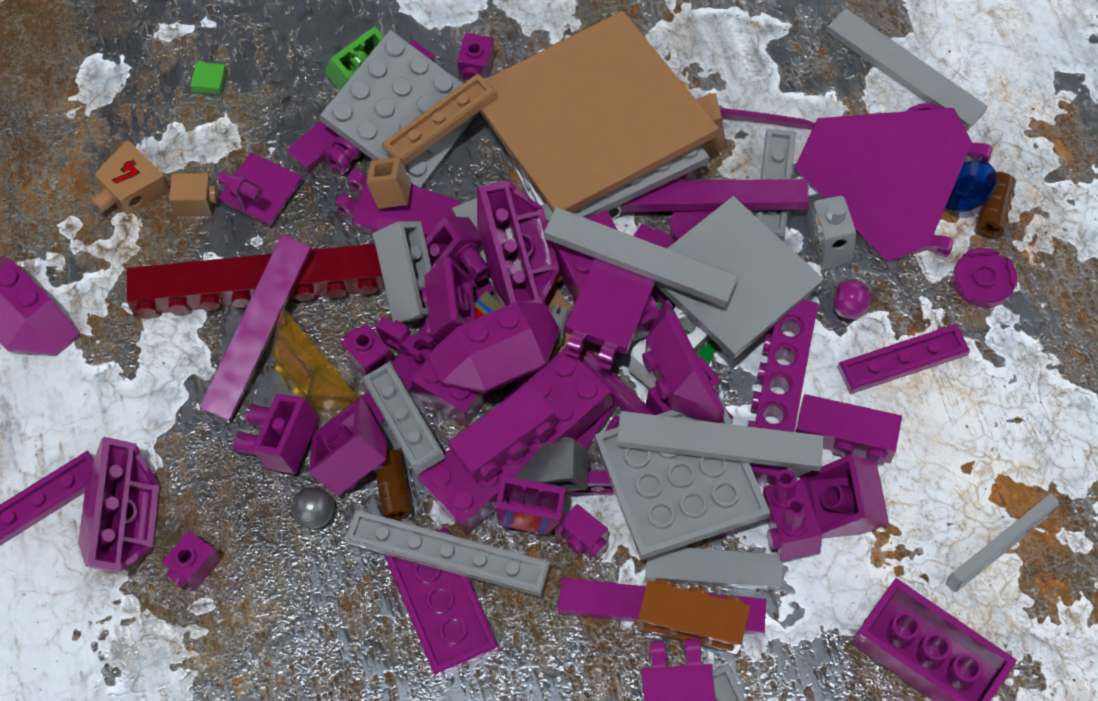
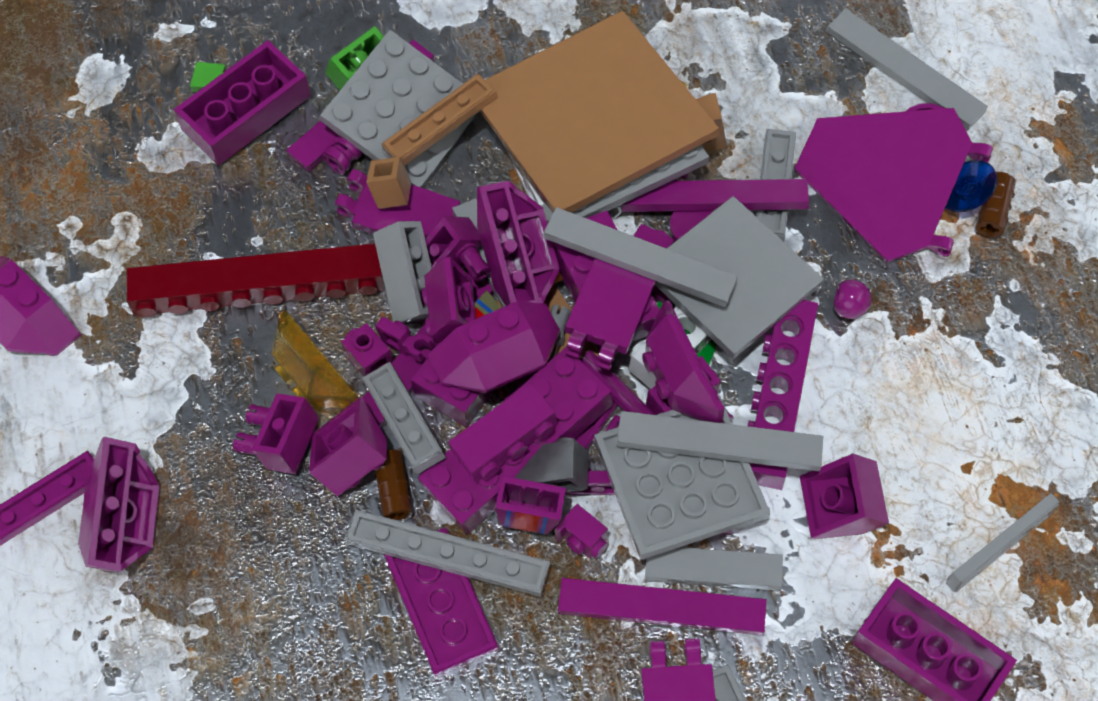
(128, 181): medium nougat torso -> none
(190, 562): magenta brick -> none
(192, 194): medium nougat brick -> none
(242, 102): none -> magenta brick
(255, 328): magenta tile -> none
(259, 188): magenta plate -> none
(312, 508): flat silver piece -> none
(475, 56): magenta brick -> none
(693, 615): dark orange brick -> none
(766, 118): magenta sword -> none
(792, 518): magenta brick -> none
(831, 223): light grey torso -> none
(850, 428): magenta brick -> none
(903, 359): magenta tile -> none
(984, 278): magenta tile -> none

